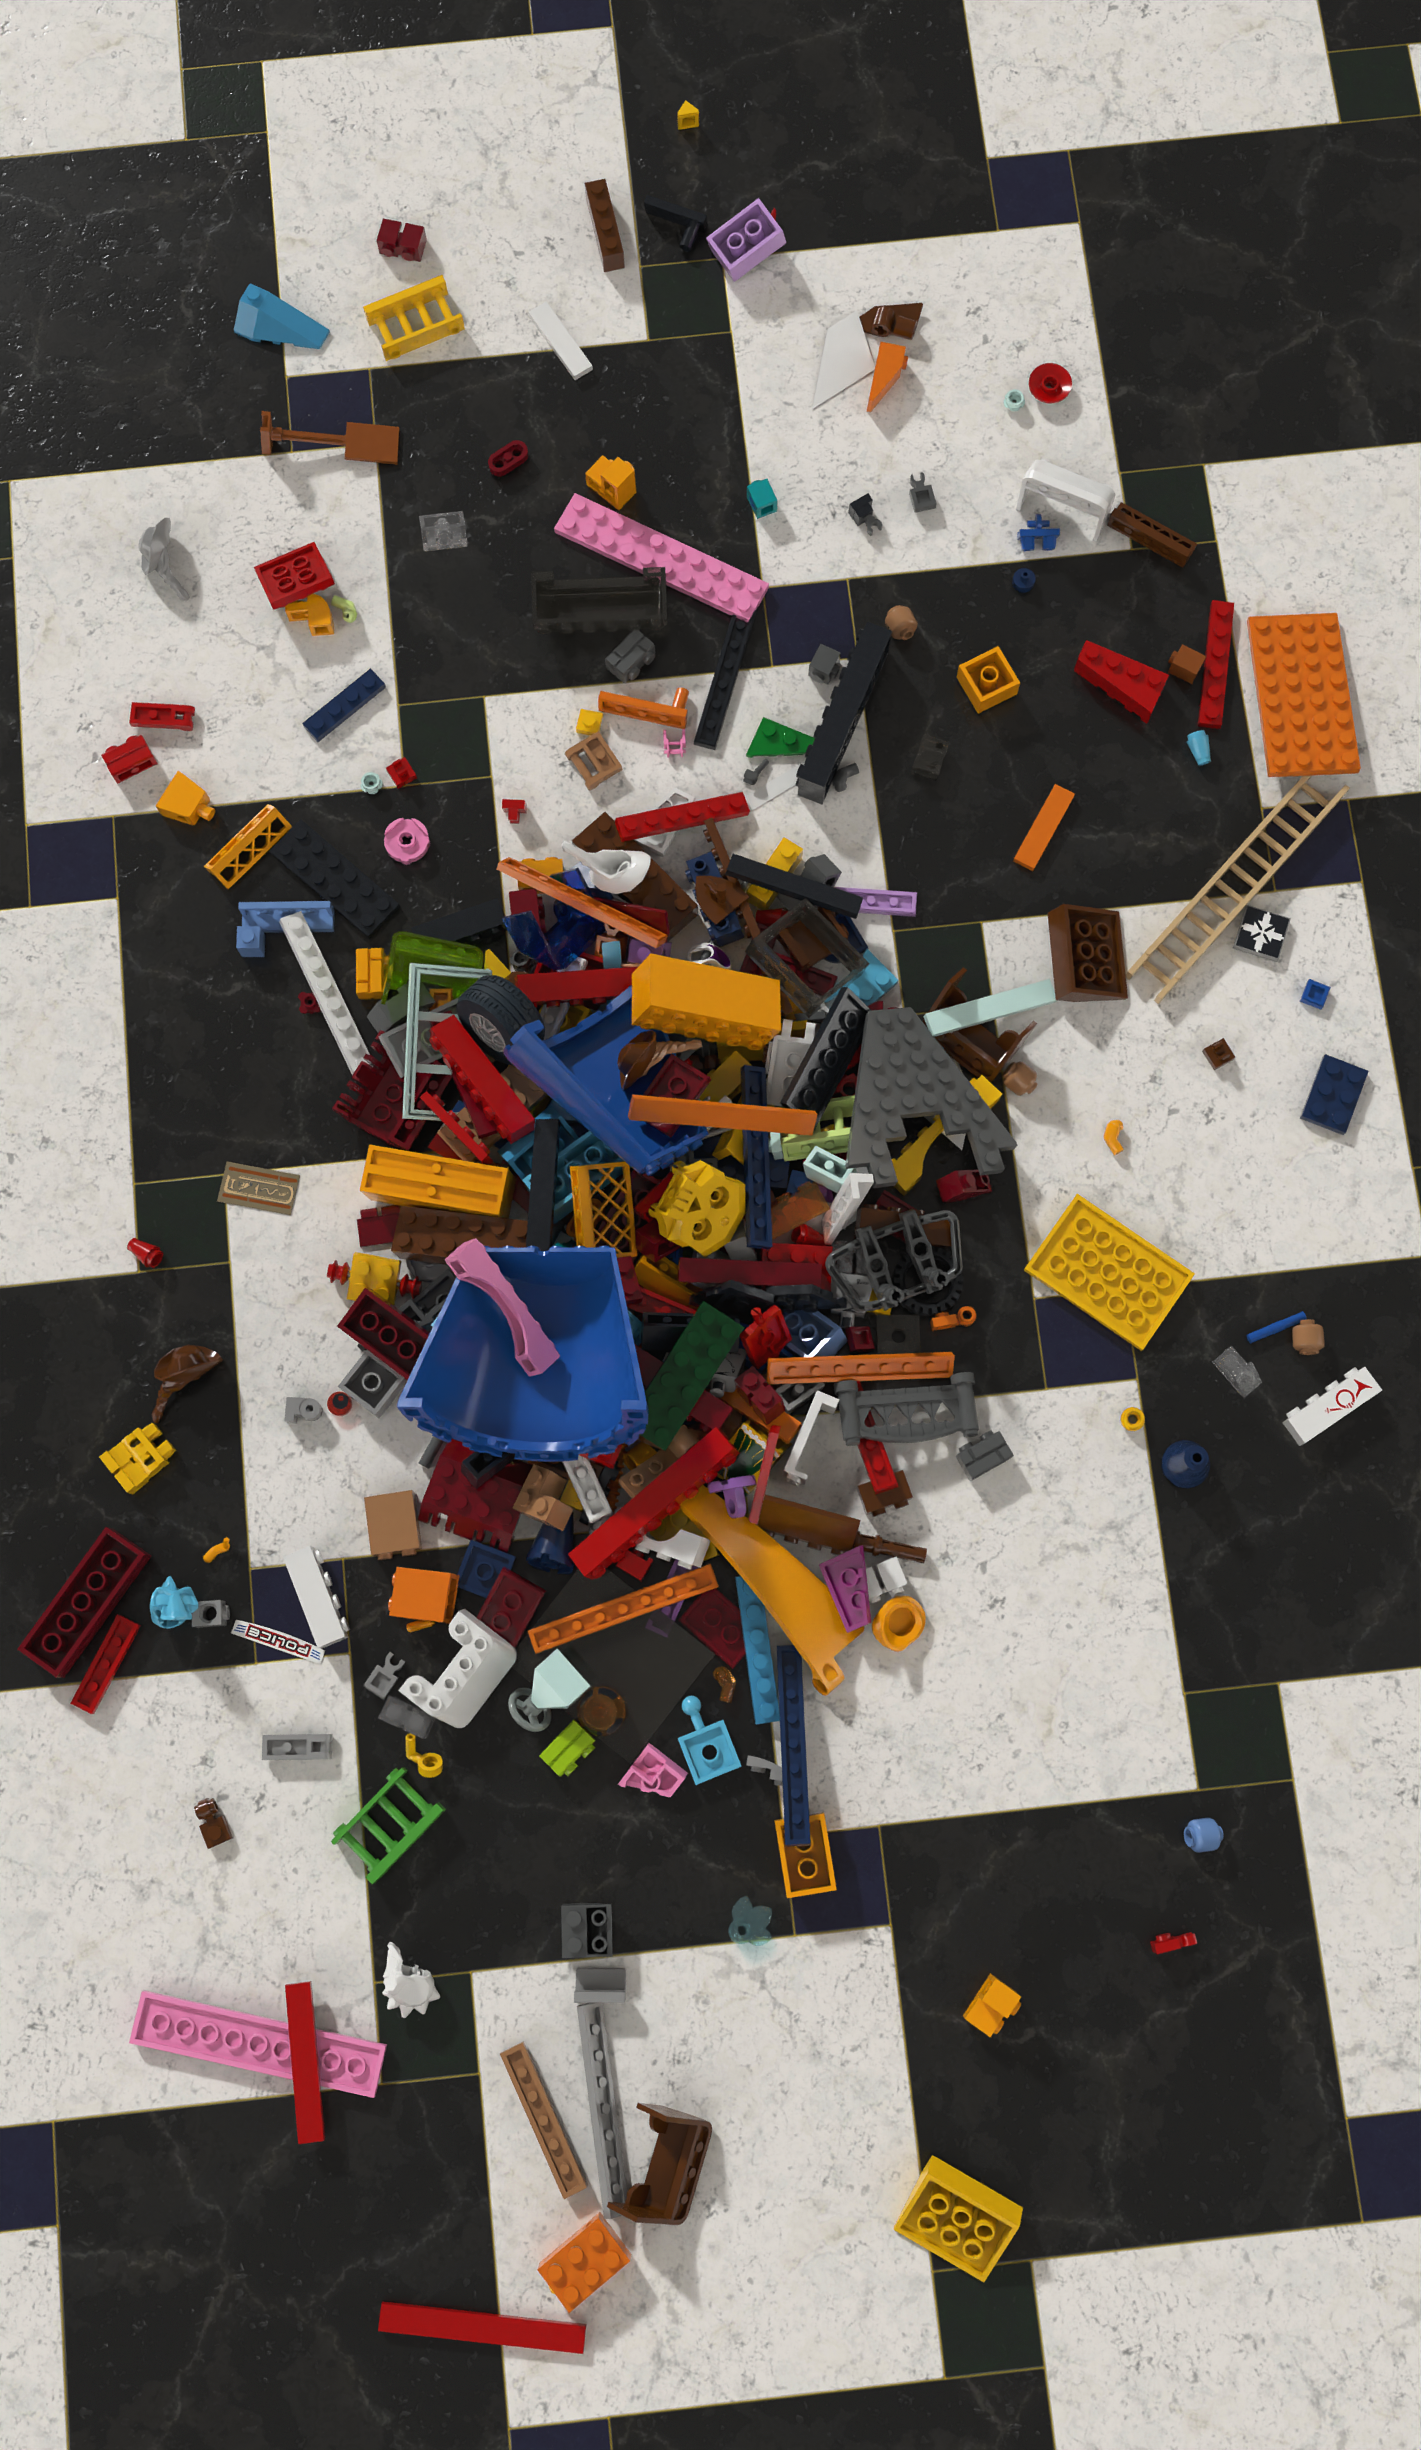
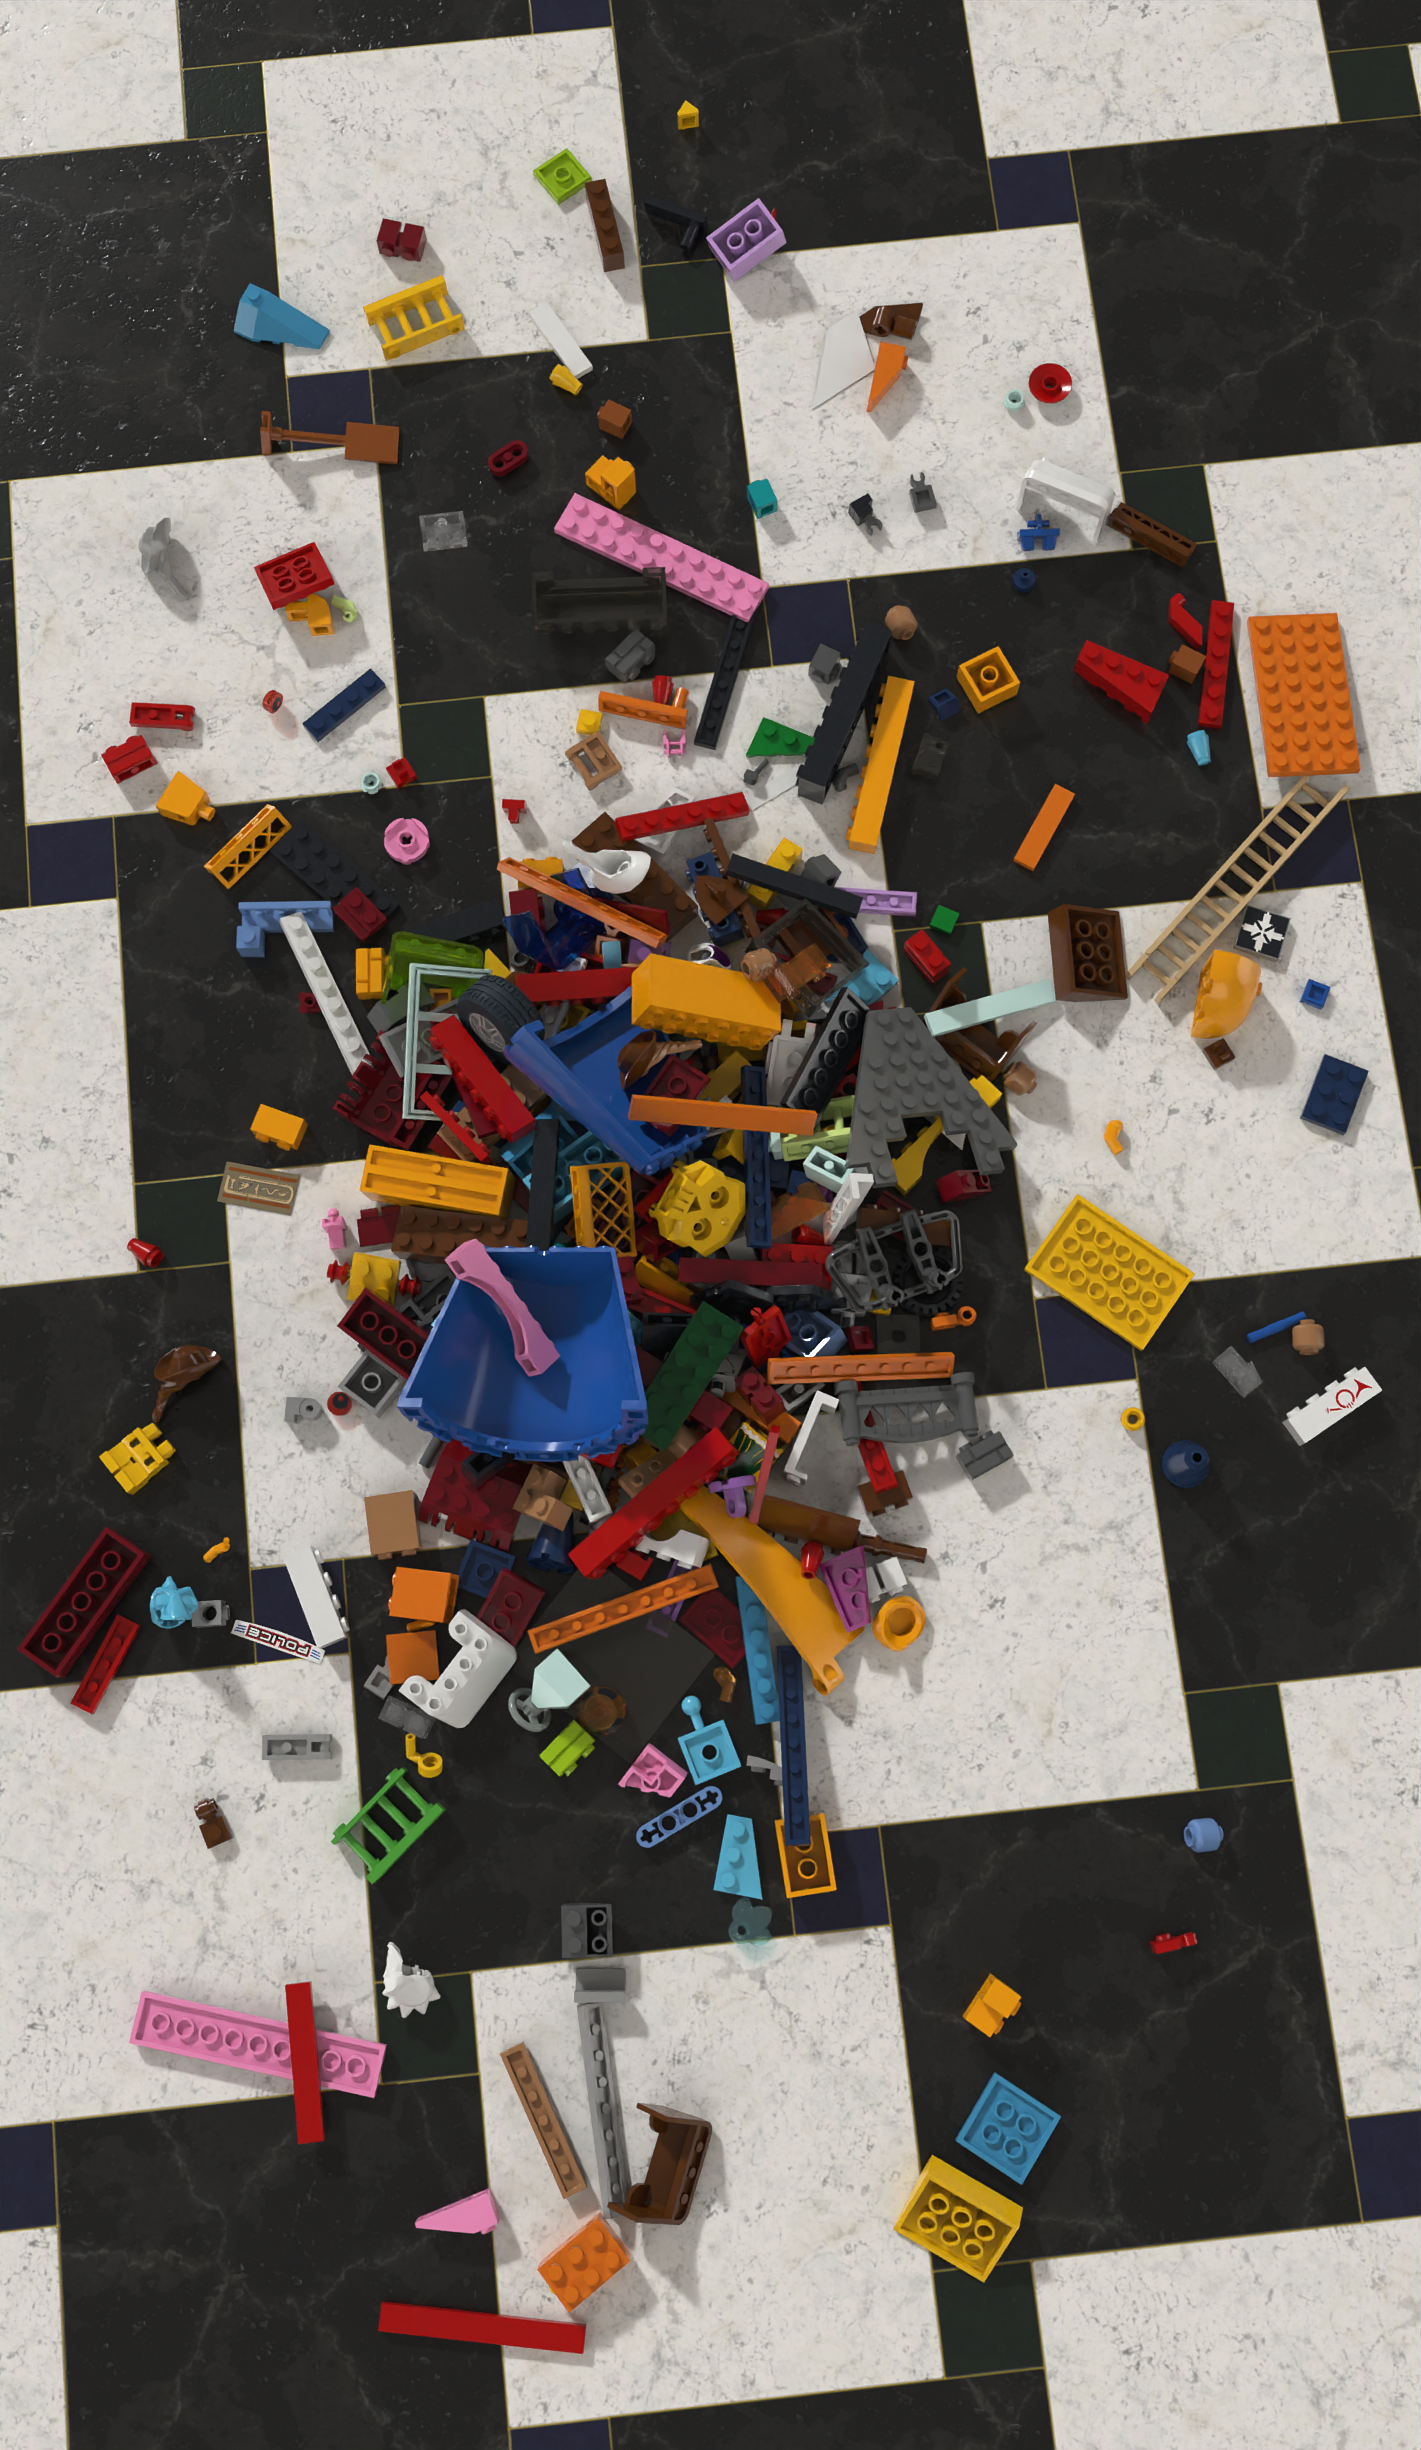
(272, 701): none -> clear red tile
(278, 1127): none -> light orange brick
(335, 1228): none -> bright pink piece
(359, 914): none -> dark red plate
(412, 1655): none -> orange tile
(466, 2215): none -> bright pink slope
(562, 176): none -> lime tile
(565, 379): none -> yellow cone
(614, 419): none -> dark orange brick
(662, 689): none -> red cone
(681, 1819): none -> medium blue beam
(737, 1862): none -> medium azure wing
(758, 964): none -> medium nougat head
(793, 975): none -> clear orange brick
(811, 1557): none -> red cone
(881, 764): none -> light orange brick
(927, 956): none -> red brick
(944, 704): none -> dark blue slope
(944, 920): none -> green tile
(1008, 2128): none -> dark azure plate
(1184, 622): none -> red piece
(1225, 994): none -> light orange brick

